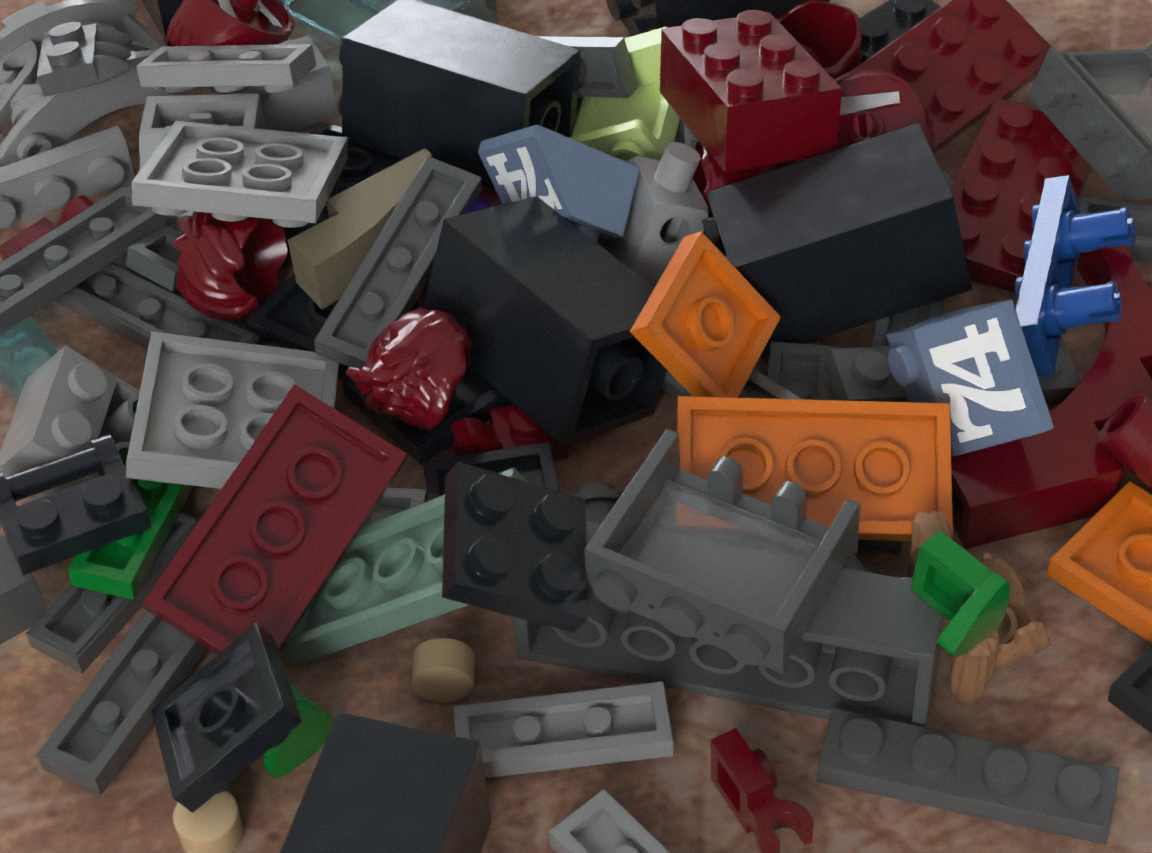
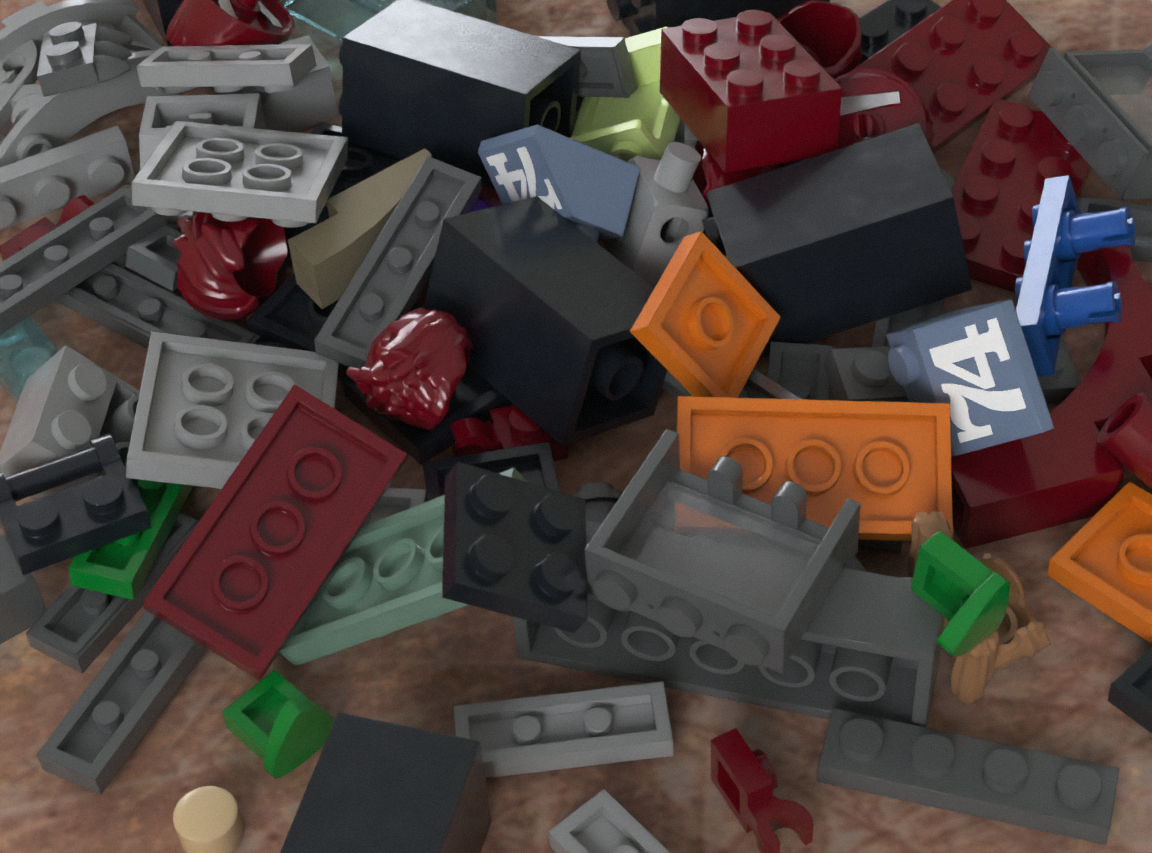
(225, 718): black plate -> none
(443, 670): tan piece -> none

